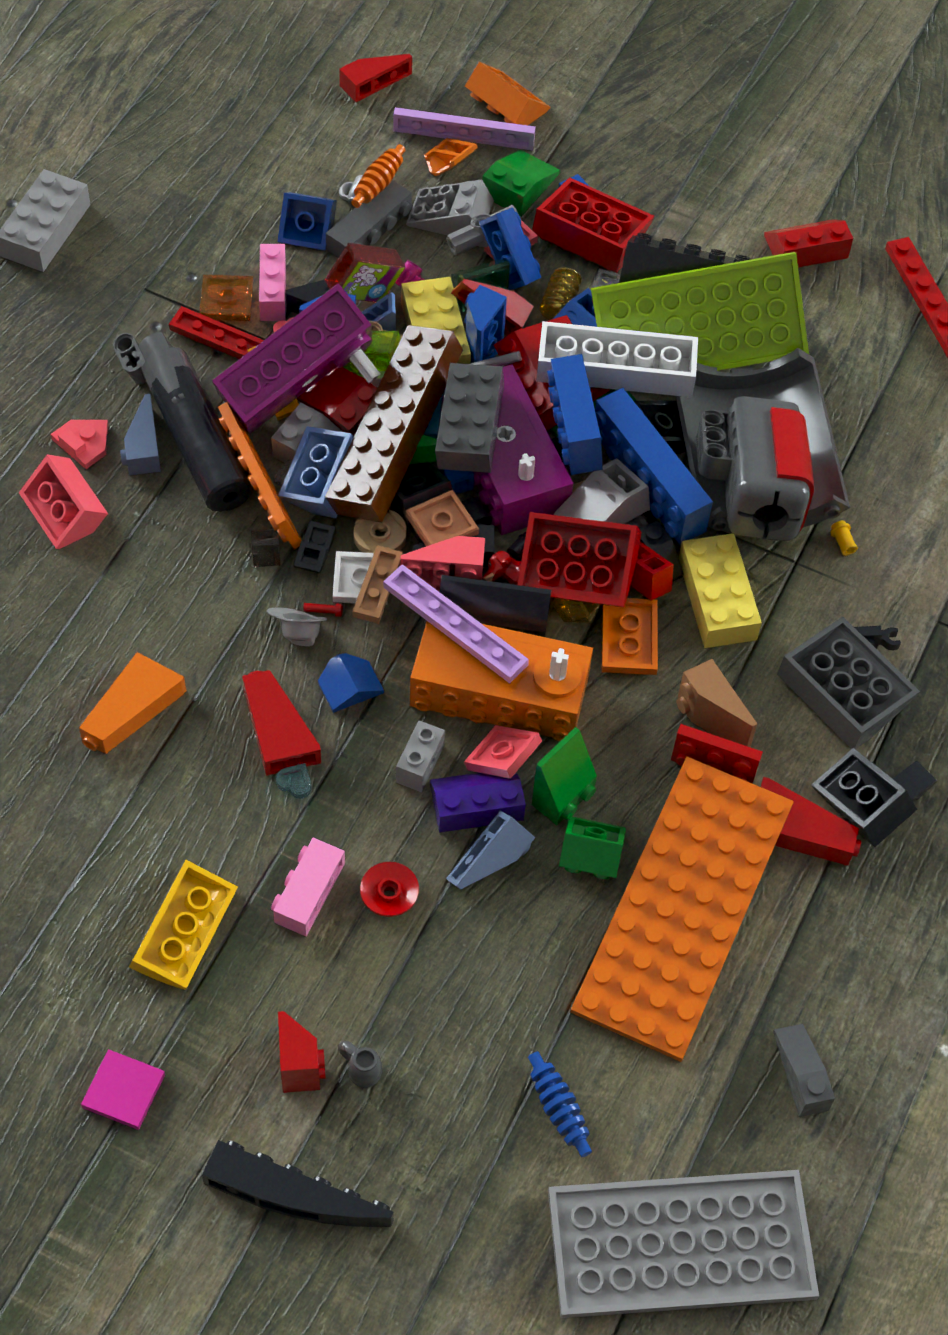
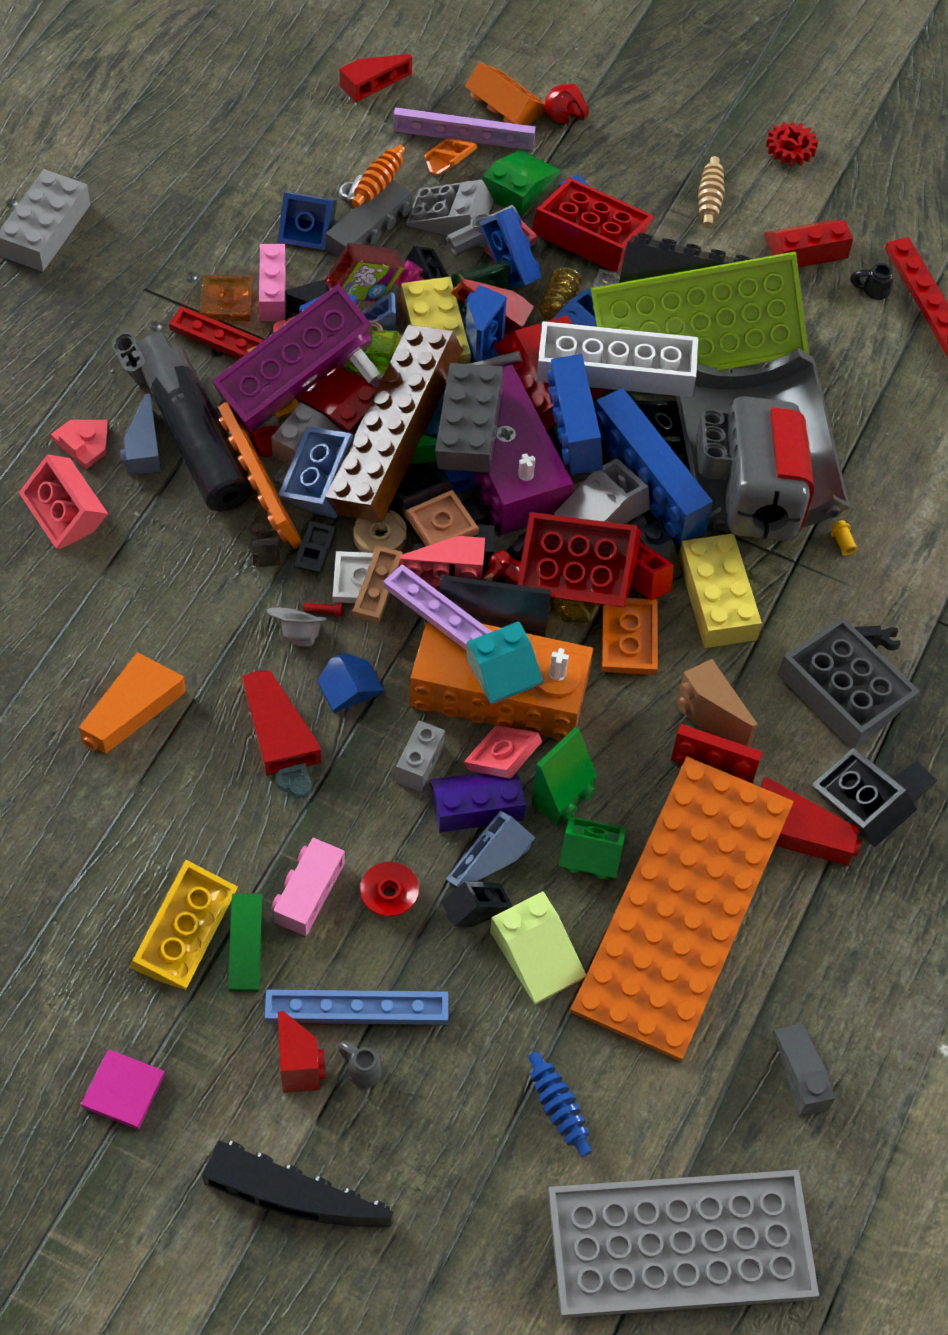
(245, 942): none -> green slope
(262, 440): none -> red tile
(358, 1006): none -> medium blue plate
(428, 262): none -> black slope
(475, 903): none -> black slope
(504, 662): none -> teal slope
(537, 947): none -> yellowish green slope
(563, 101): none -> red helmet
(711, 192): none -> tan piece
(793, 144): none -> red gear
(878, 281): none -> black piece

